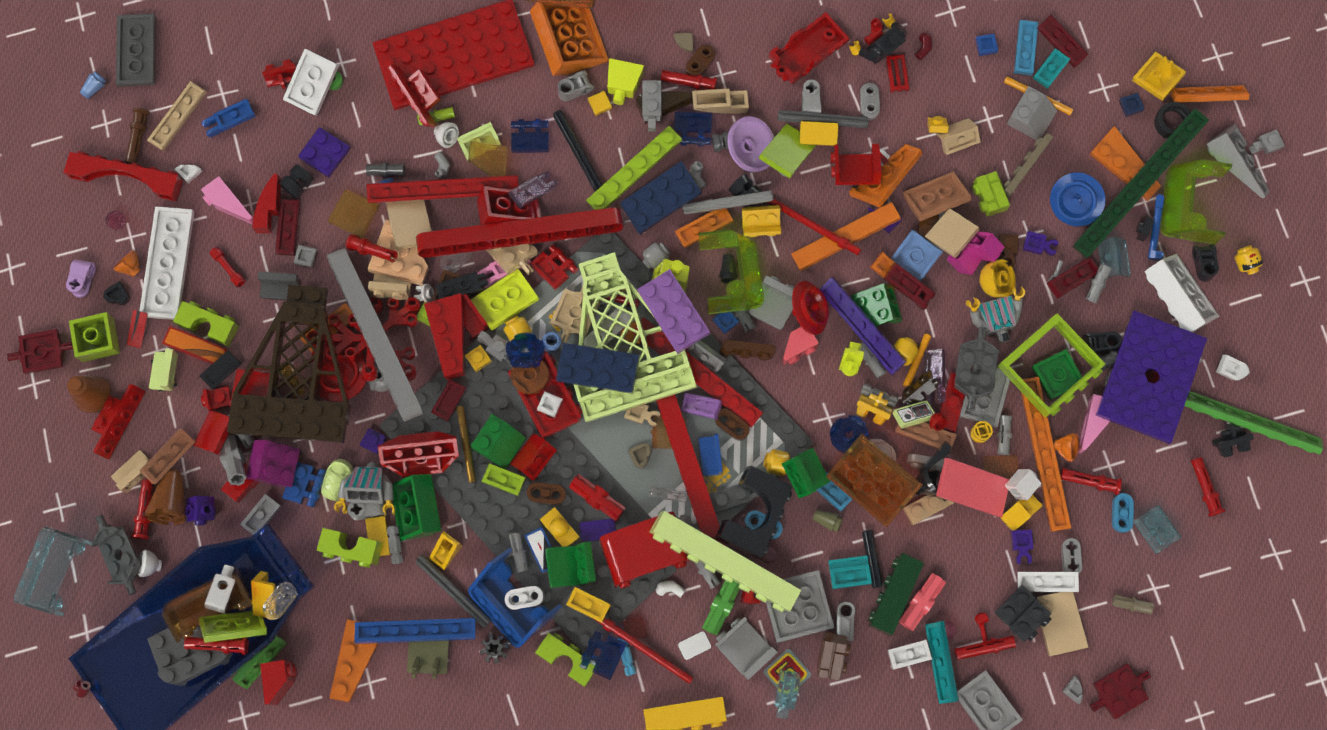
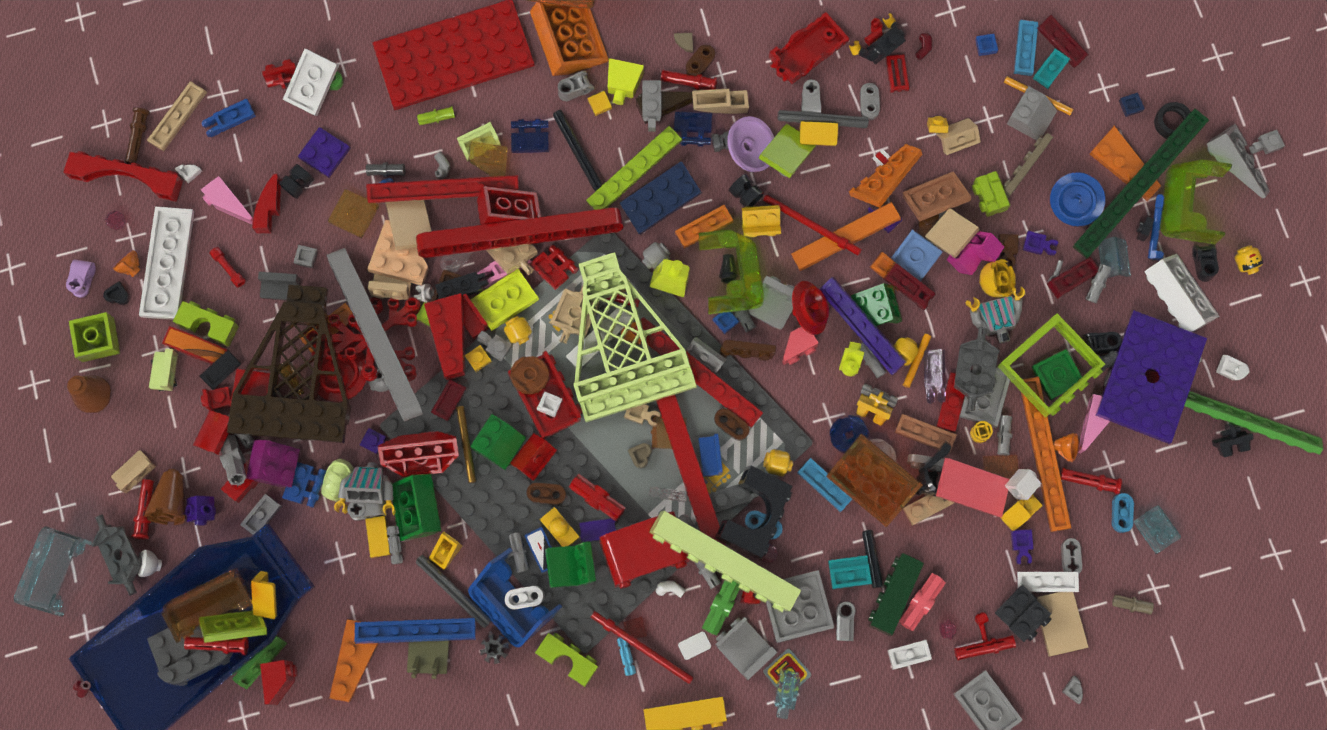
(40, 351): dark red plate -> none
(92, 85): medium blue cone -> none
(115, 419): red bracket -> none
(135, 50): dark grey plate -> none
(137, 329): red sticker -> none
(167, 456): nougat plate -> none
(217, 598): white torso -> none
(278, 601): clear plate -> none
(287, 227): dark red tile -> none
(334, 544): lime arch -> none
(365, 246): red pin -> none
(419, 92): red bracket -> none
(446, 134): white brick -> none
(503, 479): lime plate -> none
(529, 359): clear blue plate -> none
(532, 189): clear purple hinge -> none
(551, 337): medium blue cone -> none
(588, 604): yellow panel -> none
(597, 368): dark blue plate -> none
(608, 658): clear blue plate -> none
(673, 311): medium lavender plate -> none
(695, 171): light grey arm -> none
(701, 406): medium lavender plate -> none
(728, 202): light grey axle -> none
(805, 473): green bracket -> none
(829, 520): olive cone -> none
(832, 656): reddish brown brick -> none
(856, 168): red panel -> none
(913, 414): tile -> none
(925, 383): dark brown hinge -> none
(938, 421): red plate -> none
(941, 662): teal tile -> none
(1120, 691): dark red plate -> none
(1159, 76): yellow plate -> none
(1210, 496): red pin -> none
(1211, 93): orange tile -> none

